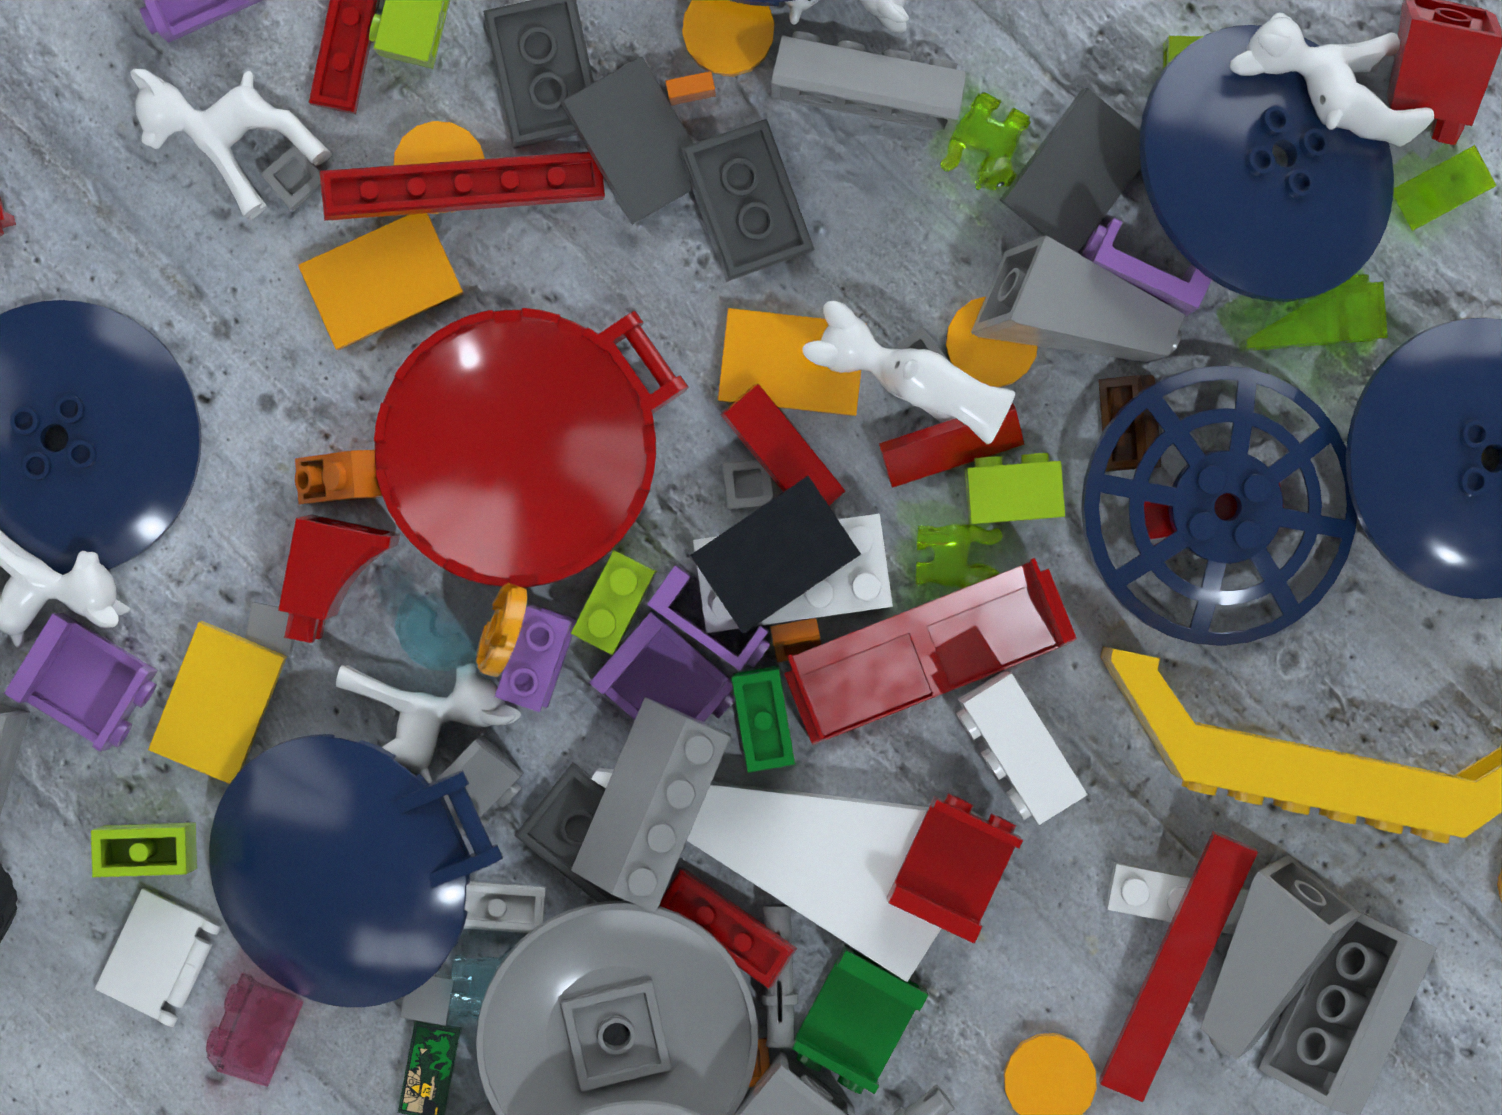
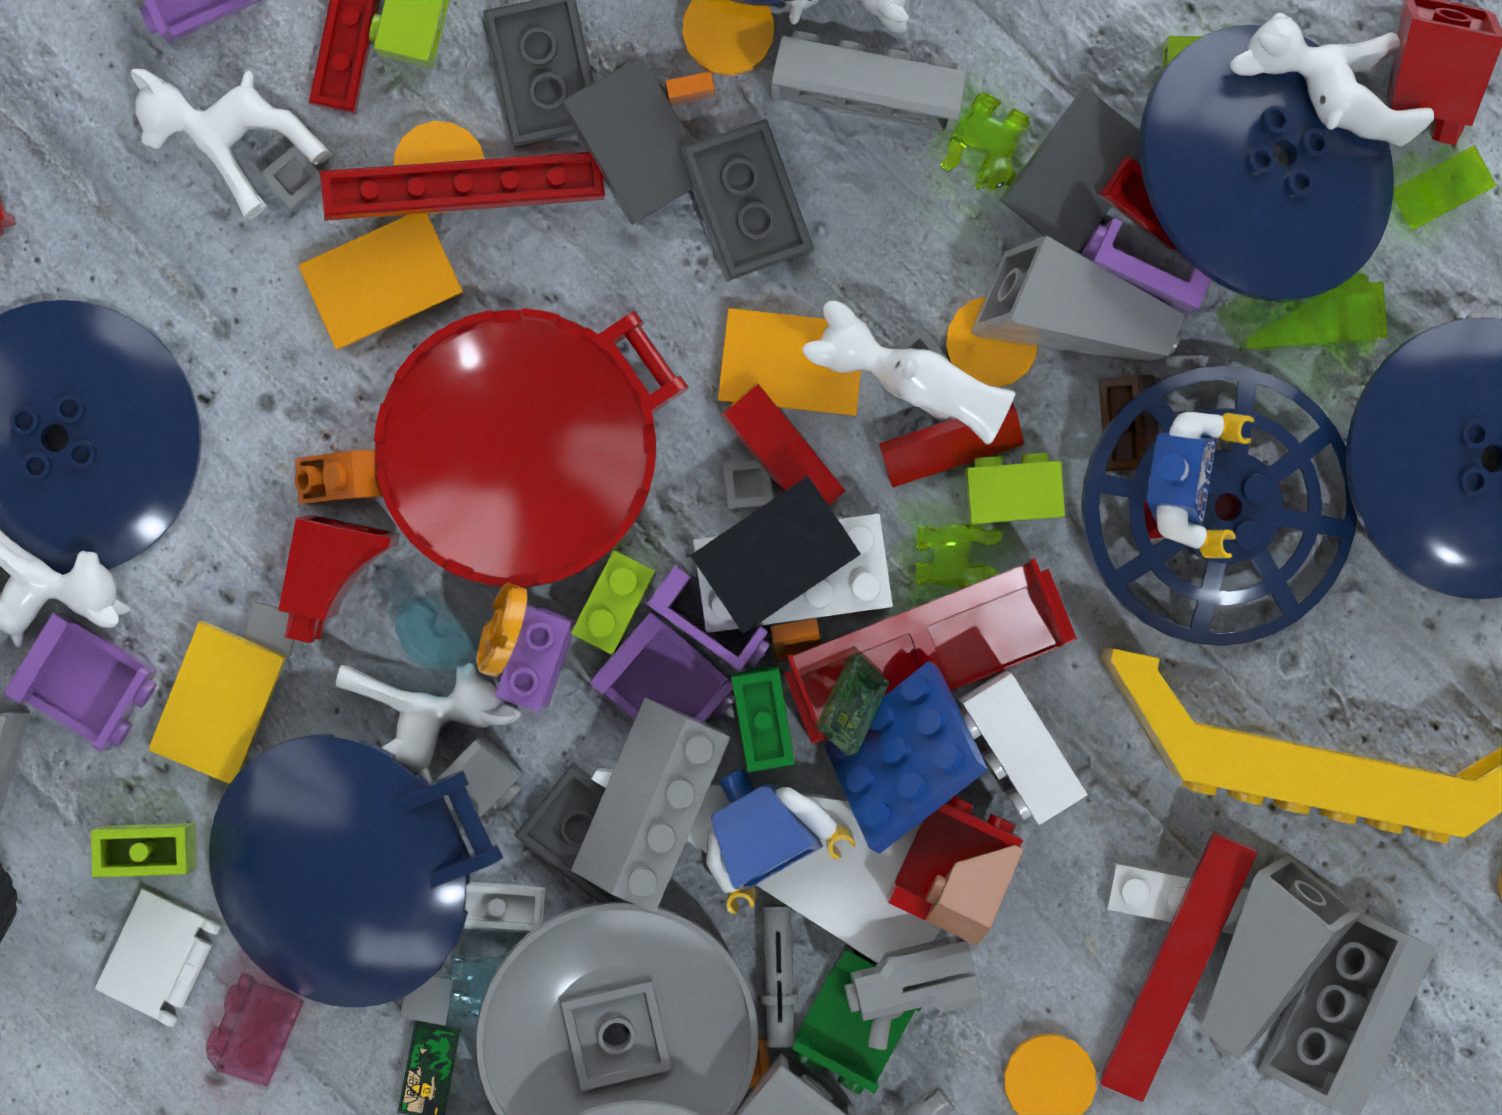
(746, 939): red tile -> none
(764, 834): none -> blue torso
(852, 704): none -> clear green tile
(909, 760): none -> blue plate
(910, 979): none -> light grey piece
(972, 894): none -> nougat slope
(1129, 196): none -> red plate
(1183, 476): none -> torso

